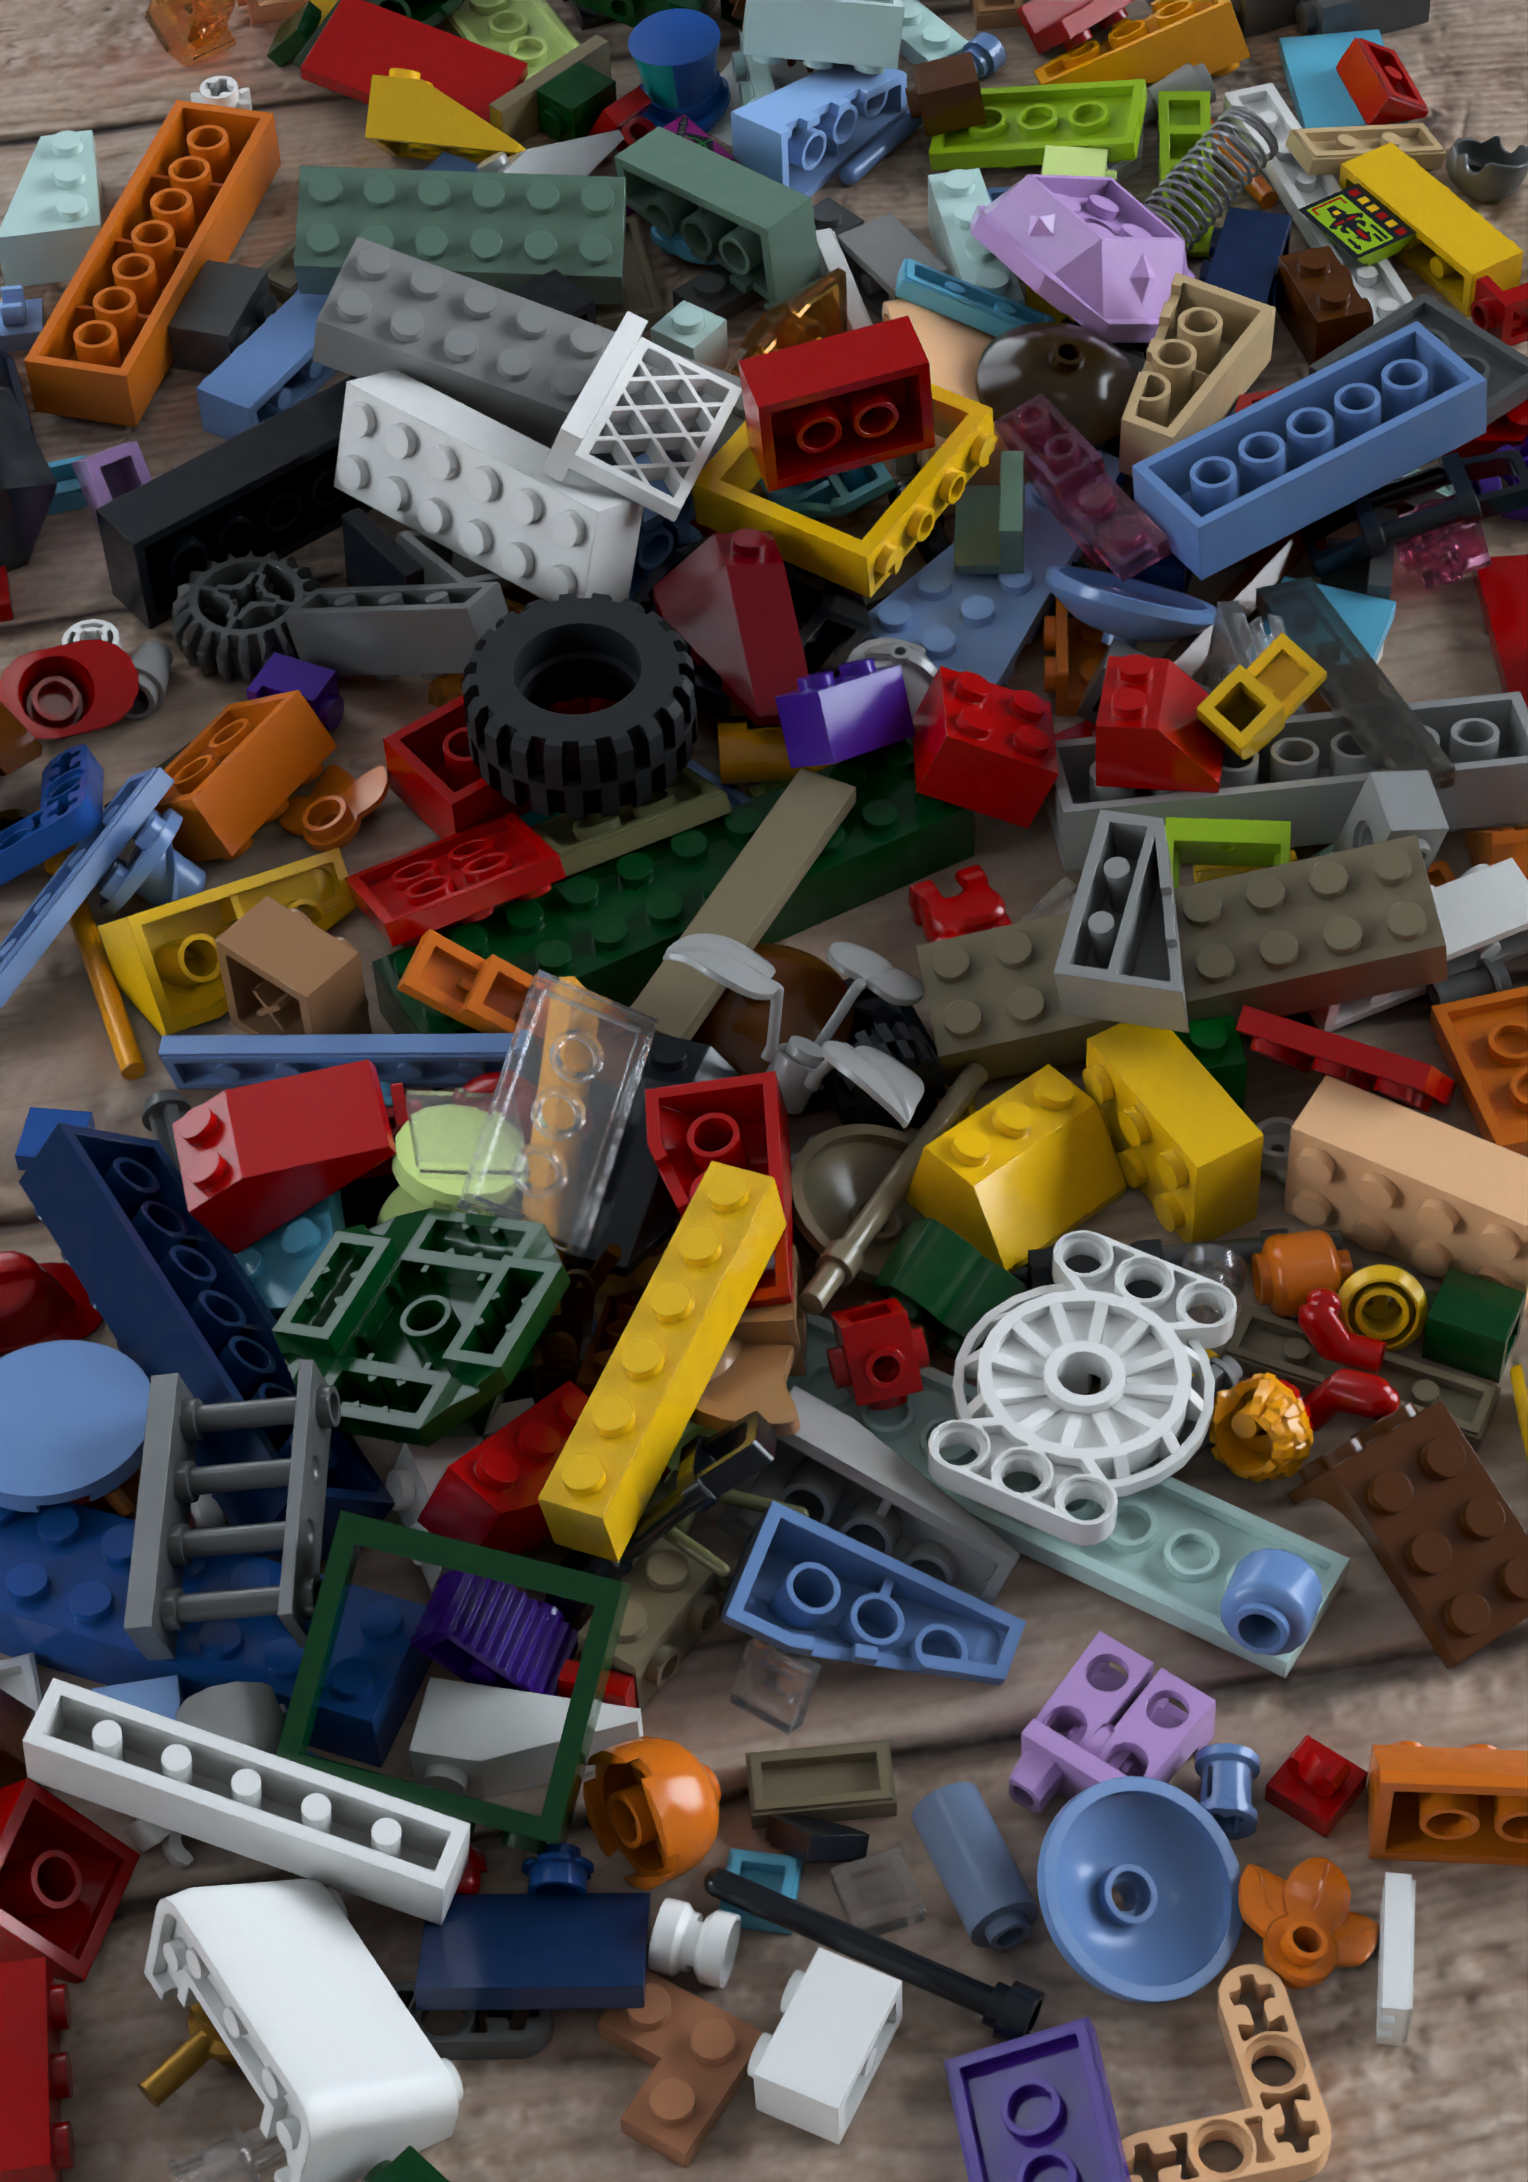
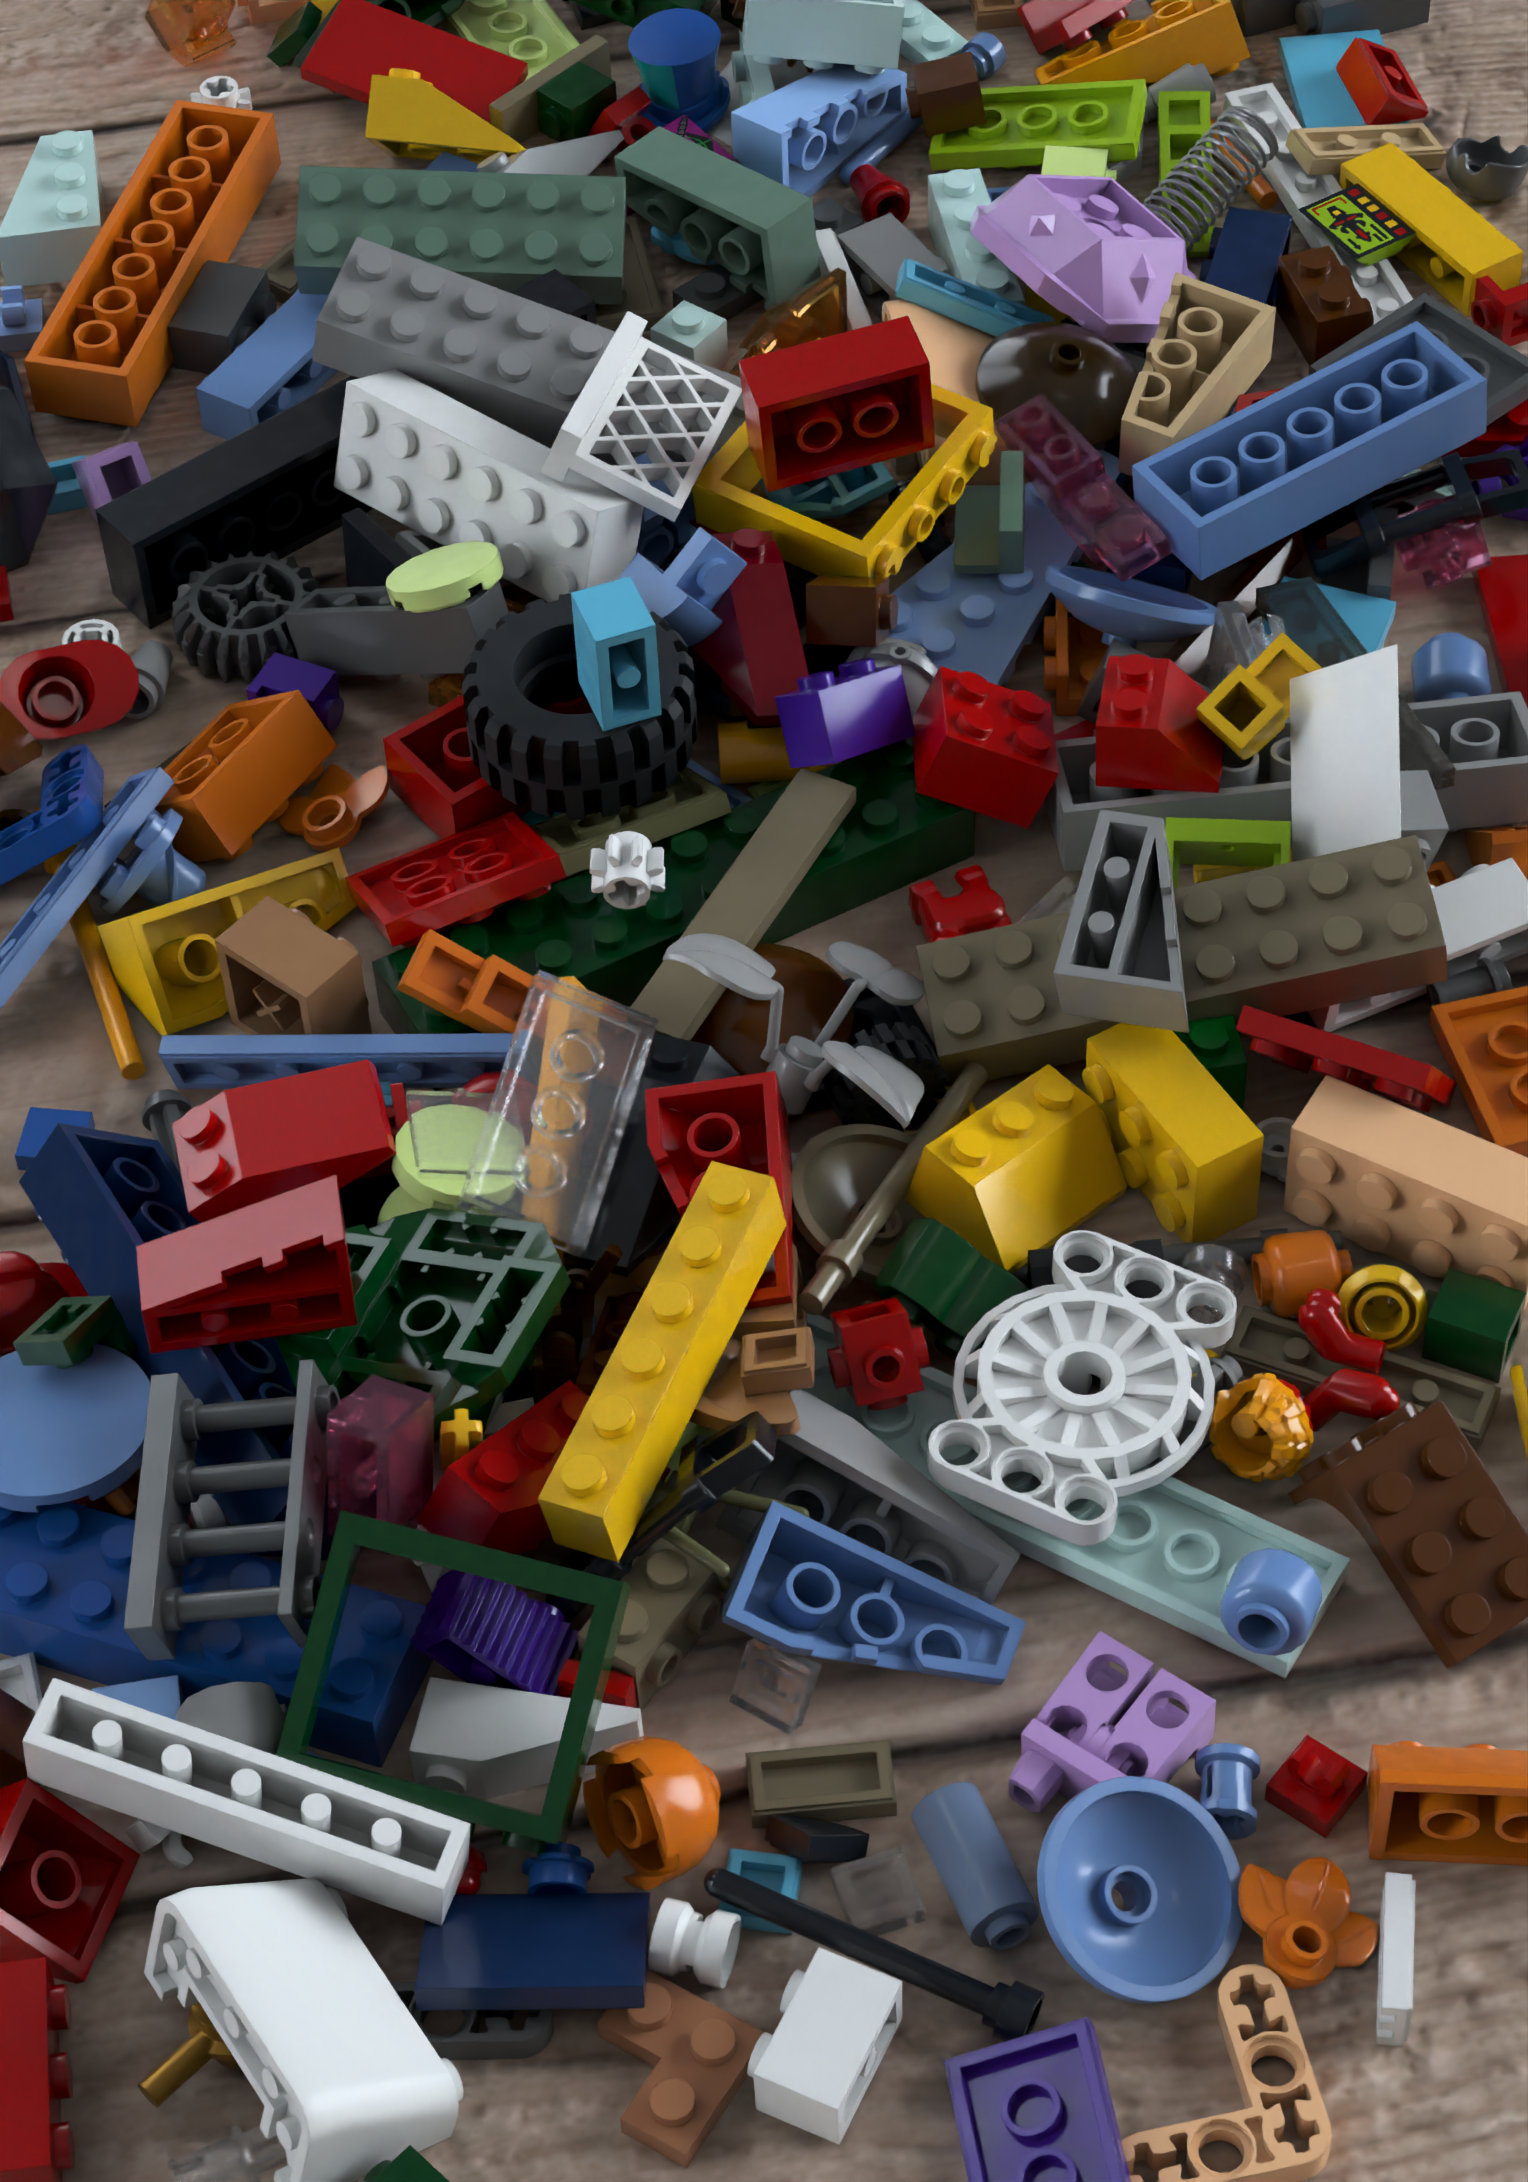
(70, 1330): none -> dark green bracket
(250, 1273): none -> red wedge
(381, 1453): none -> clear pink brick
(444, 576): none -> yellowish green tile
(458, 1437): none -> yellow piece
(616, 653): none -> medium azure brick
(627, 870): none -> white gear
(688, 586): none -> medium blue brick
(777, 1361): none -> medium nougat tile
(849, 610): none -> reddish brown brick
(879, 194): none -> red cone
(1345, 755): none -> white sticker
(1450, 669): none -> medium blue head

